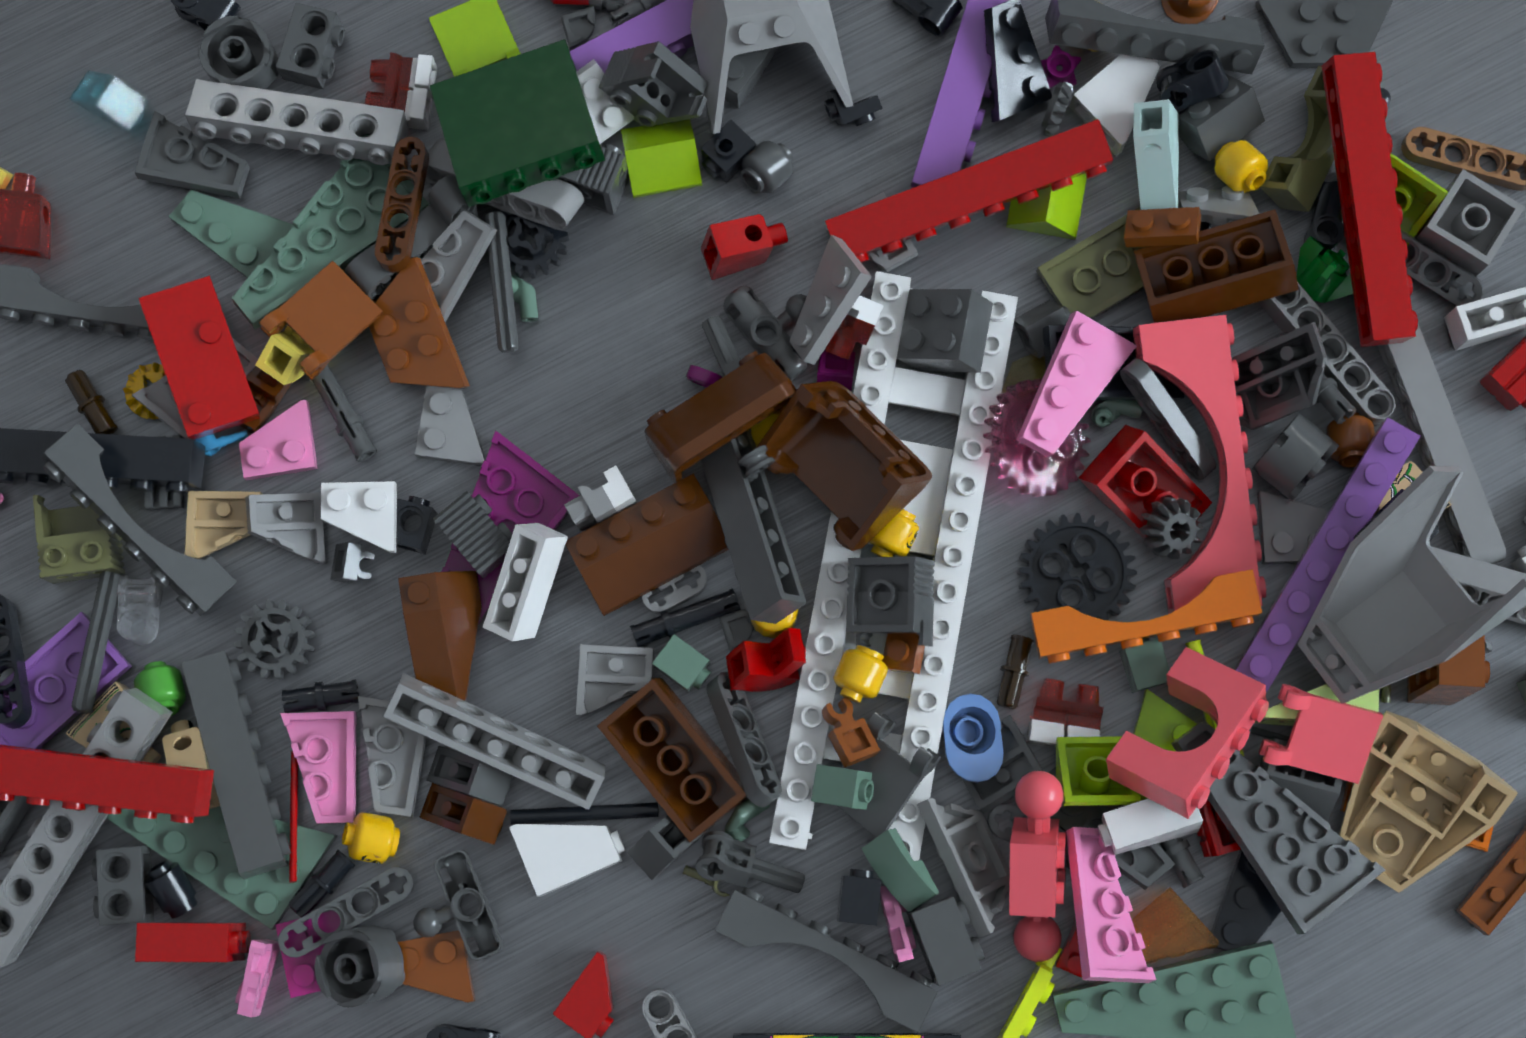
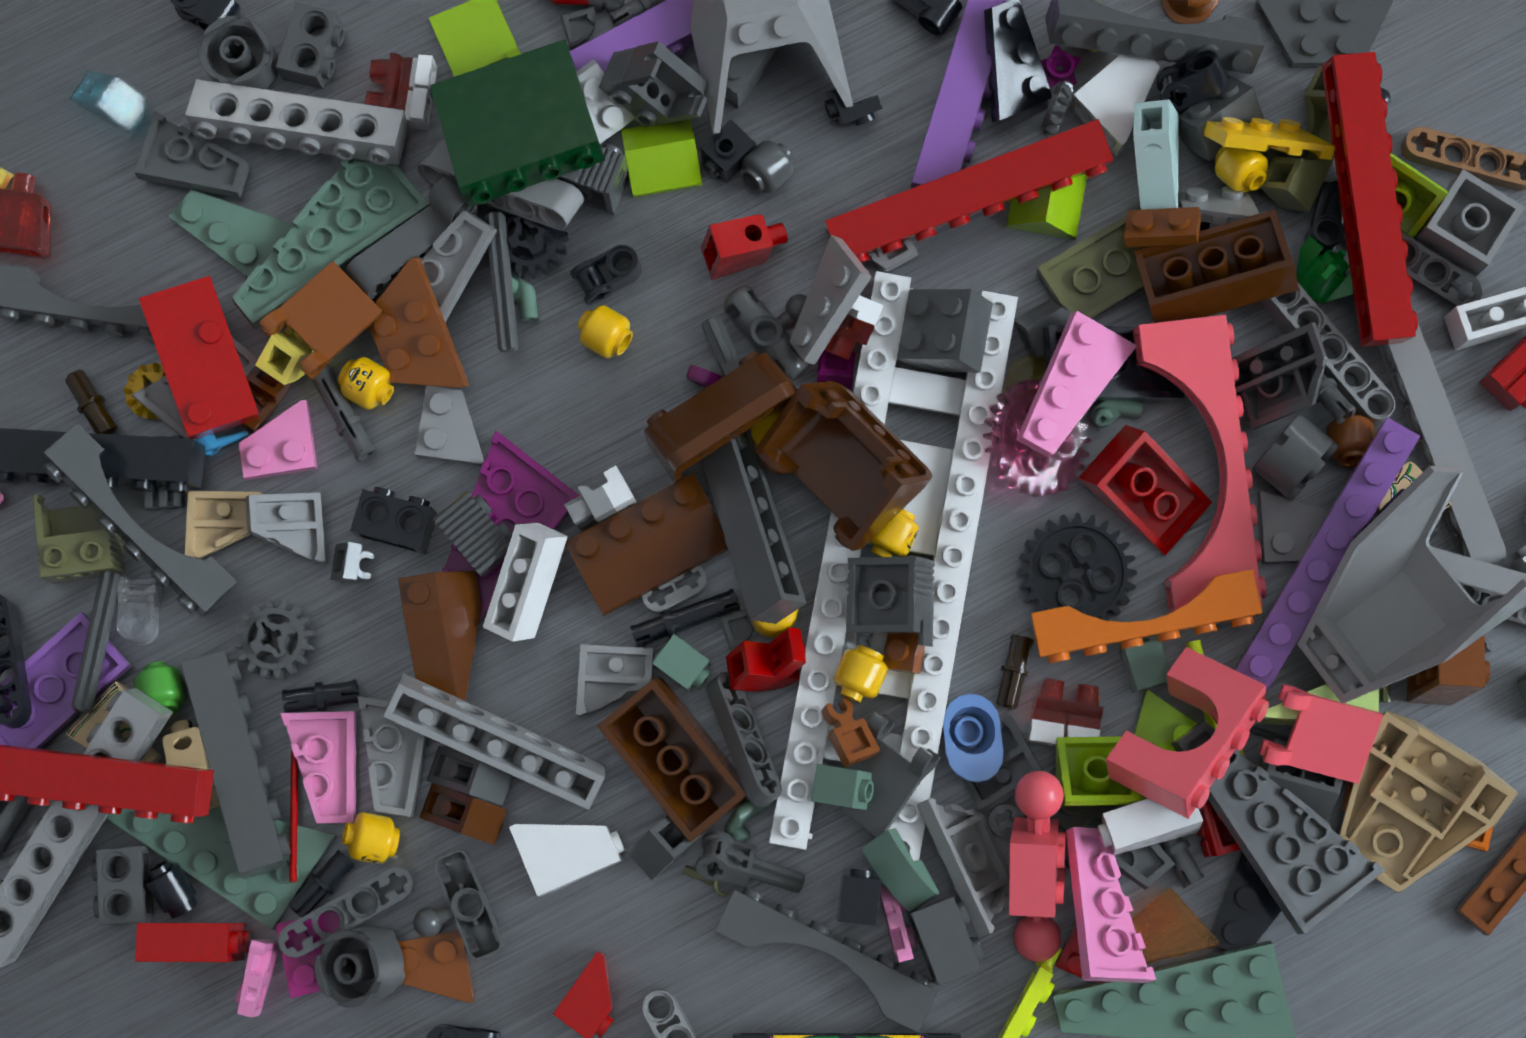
(363, 510): white wing -> none
(365, 383): none -> yellow head
(406, 204): reddish brown beam -> none
(578, 813): black piece -> none
(604, 273): none -> black piece
(605, 331): none -> yellow head
(756, 461): dark grey bush -> none
(1167, 540): dark grey gear -> none
(1168, 419): dark grey beam -> none
(1261, 133): none -> yellow wing

